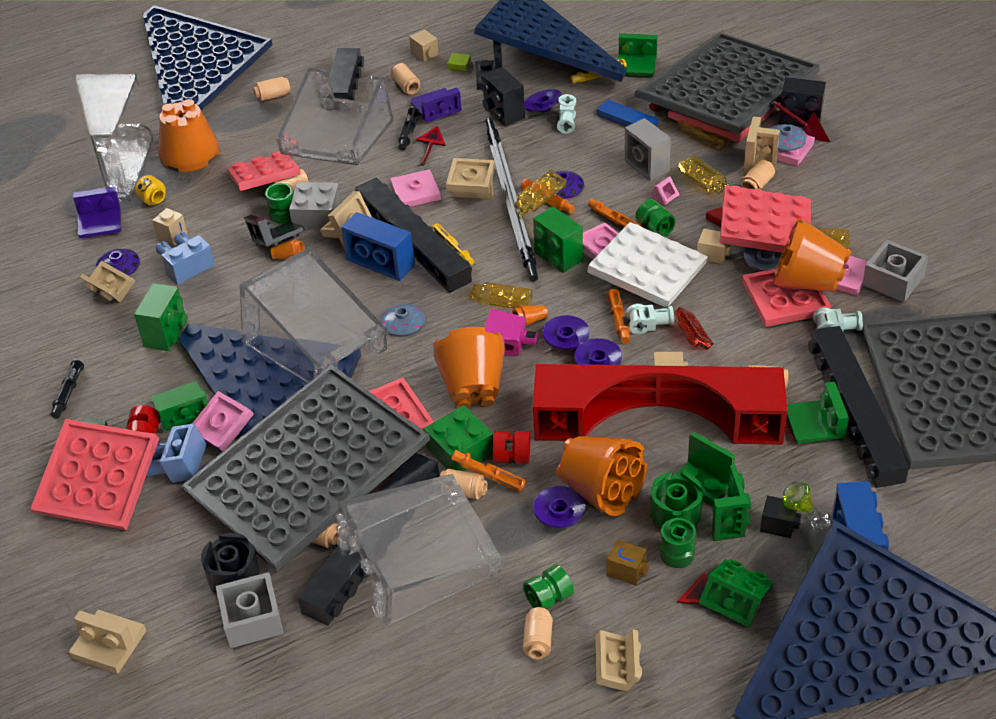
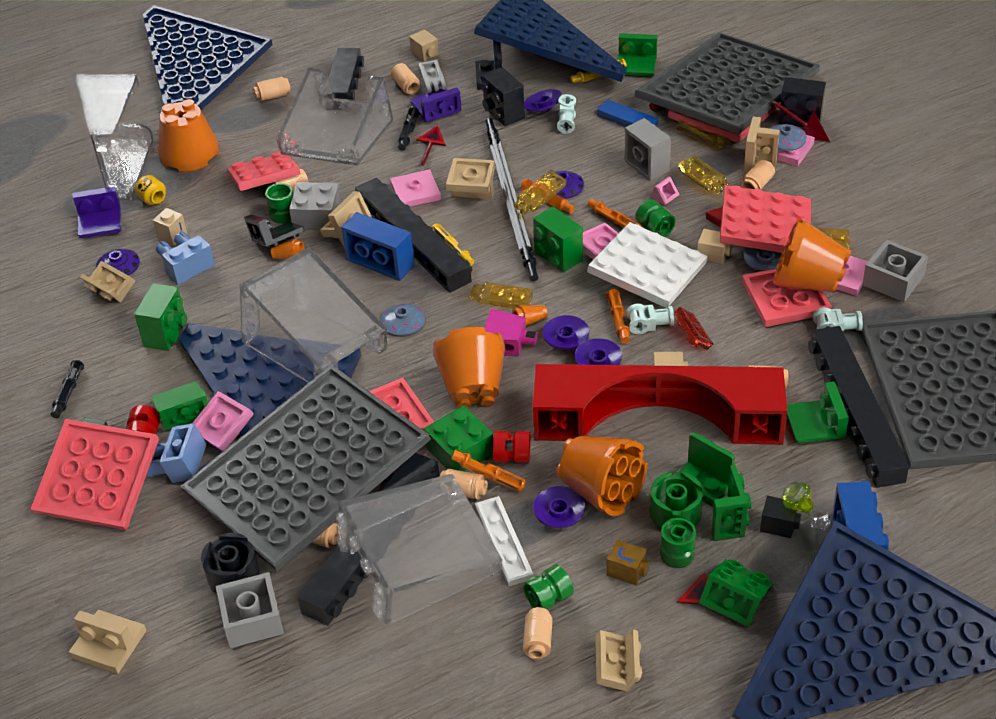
(432, 75): none -> light grey hinge
(459, 61): lime tile -> none
(500, 530): none -> white tile

